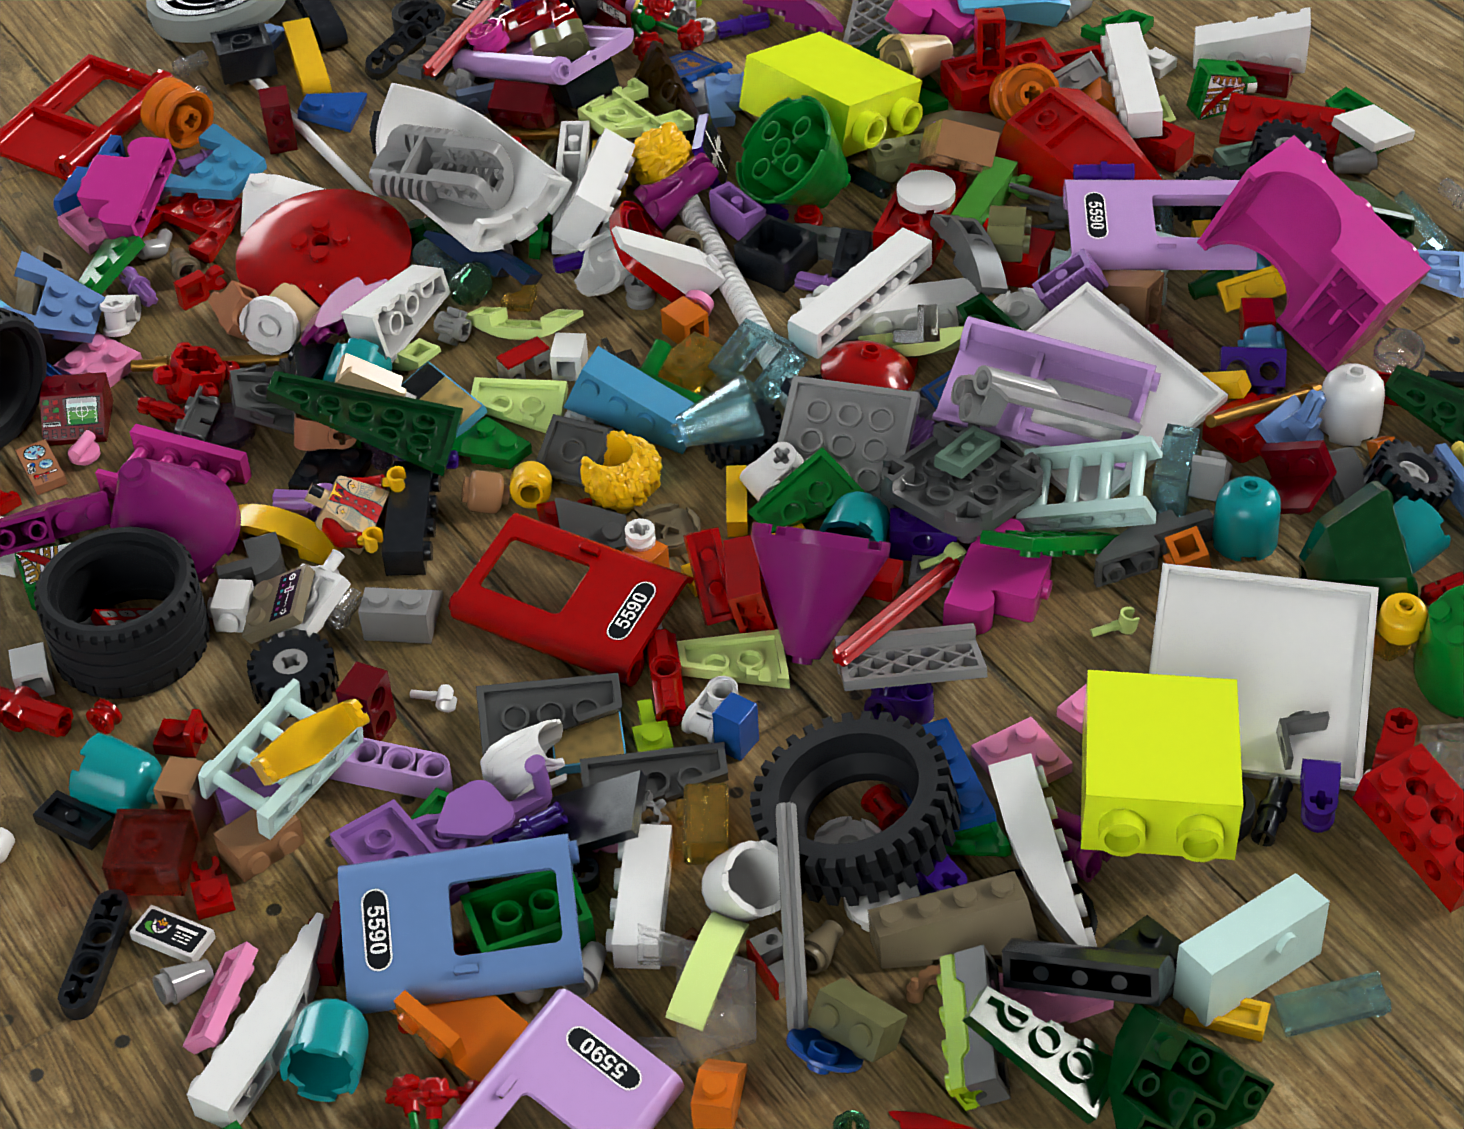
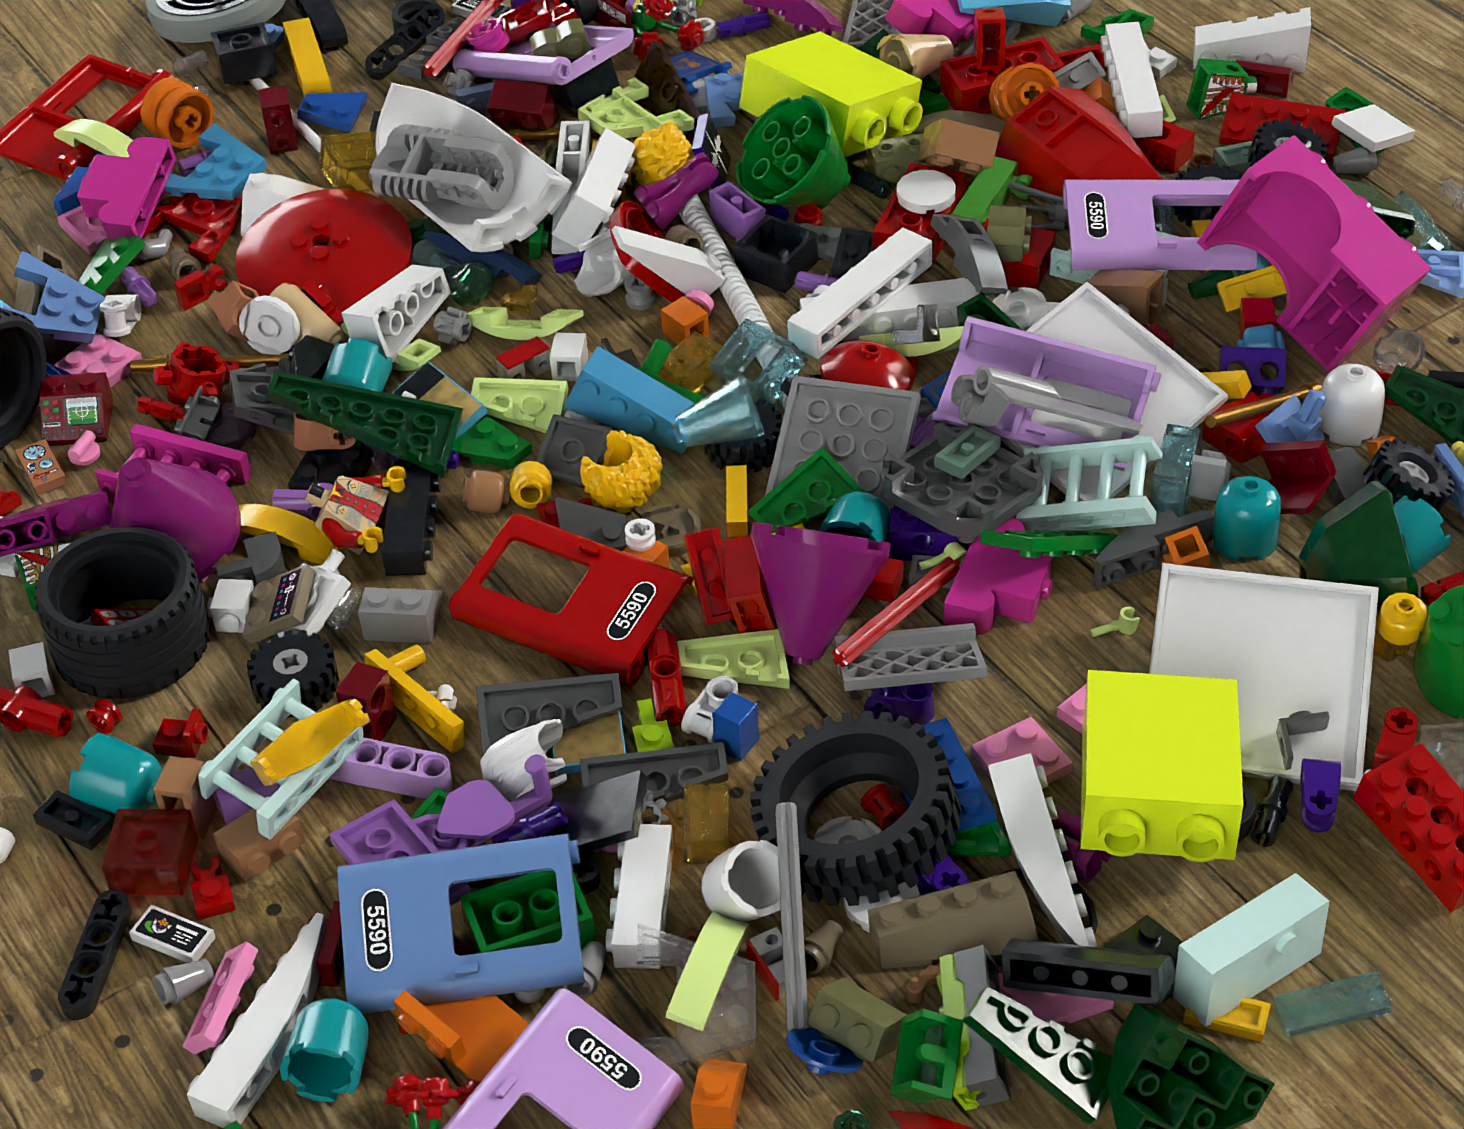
(96, 135): none -> yellowish green slope
(328, 318): slope -> none
(348, 159): none -> clear yellow container
(365, 375): panel -> none
(415, 700): none -> yellow piece
(769, 469): white piece -> none
(926, 1057): none -> green window
(1067, 278): medium lavender brick -> none
(1104, 171): dark purple pin -> none

